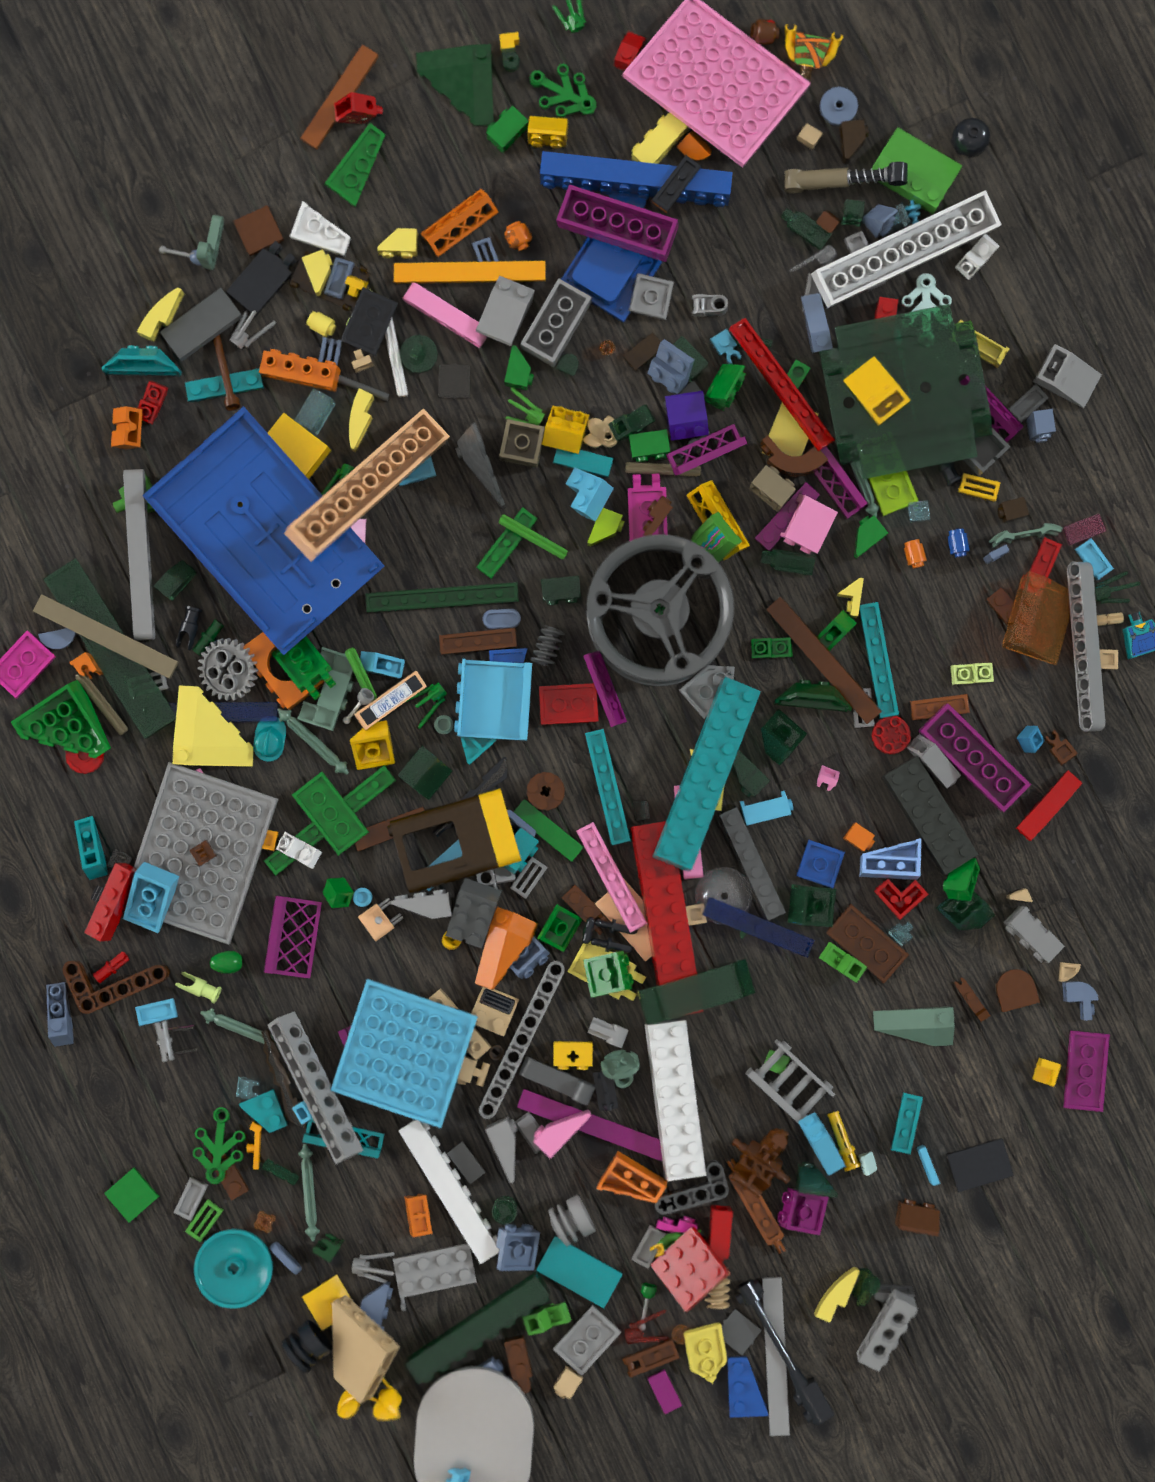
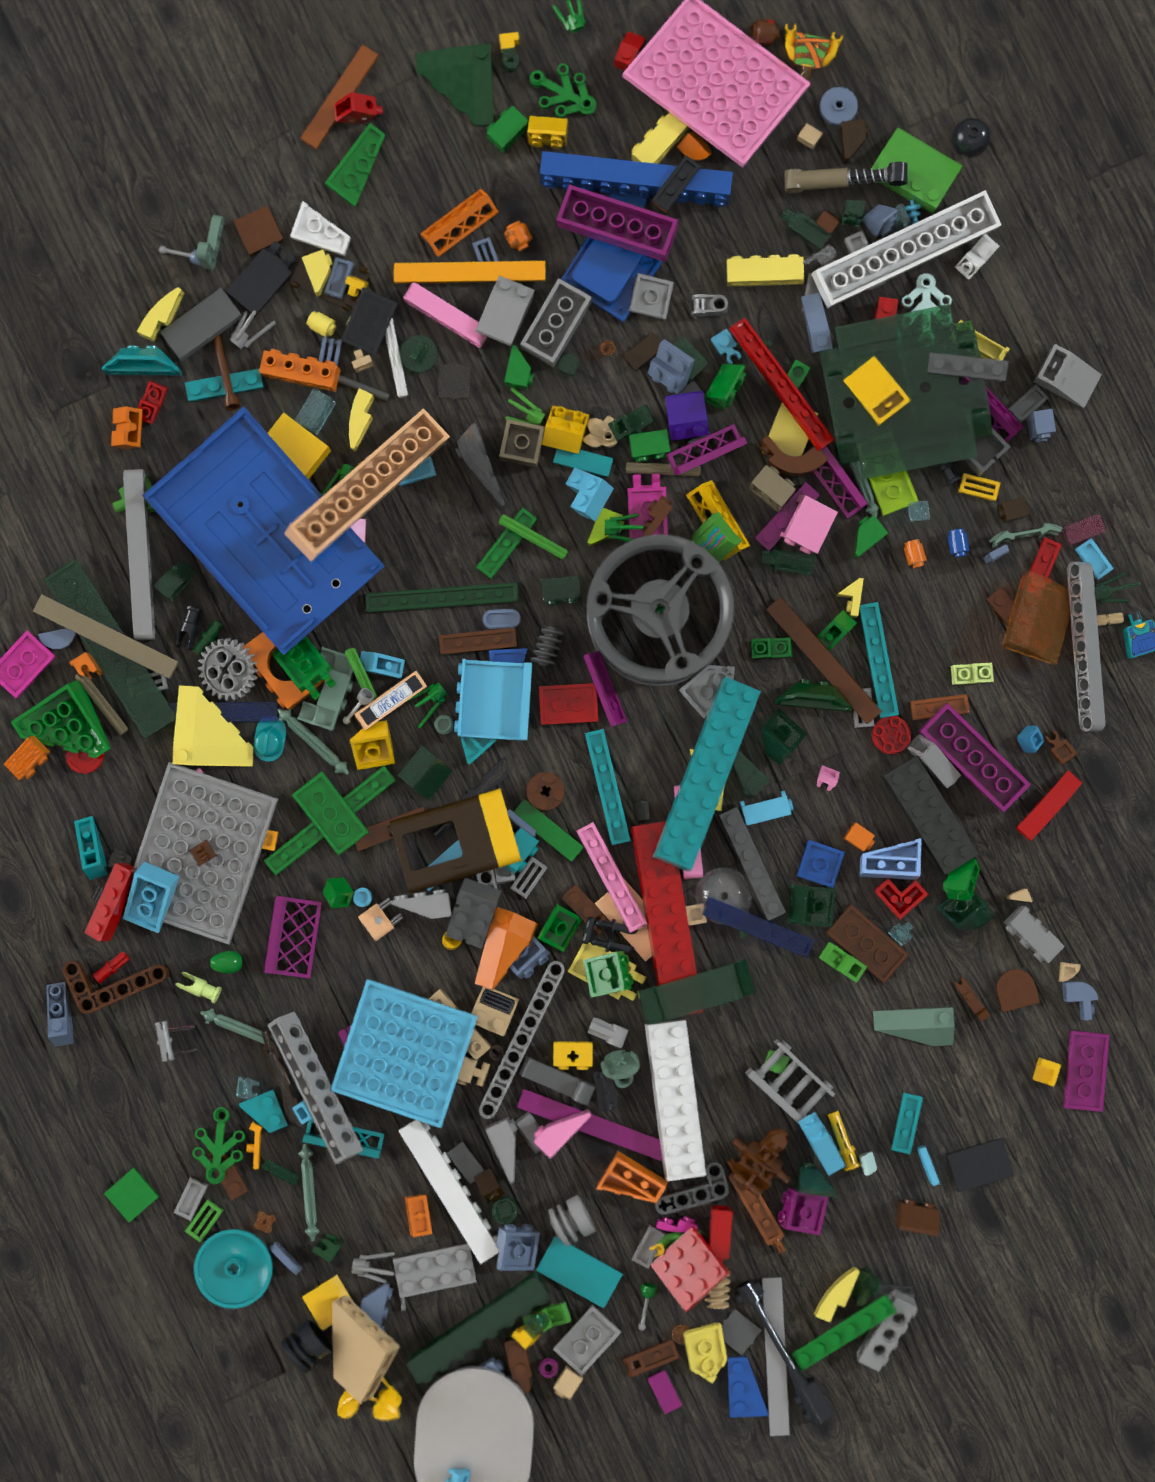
(27, 758): none -> orange brick
(156, 1012): medium azure tile -> none
(298, 850): white slope -> none
(400, 243): light yellow slope -> none
(489, 1185): none -> dark brown brick
(530, 1333): none -> leg
(545, 1373): none -> magenta plate
(613, 527): none -> green plant
(635, 1334): clear red plant -> none
(765, 271): none -> light yellow brick
(844, 1332): none -> green plate
(967, 366): none -> dark grey plate
(1109, 659): tan plate -> none

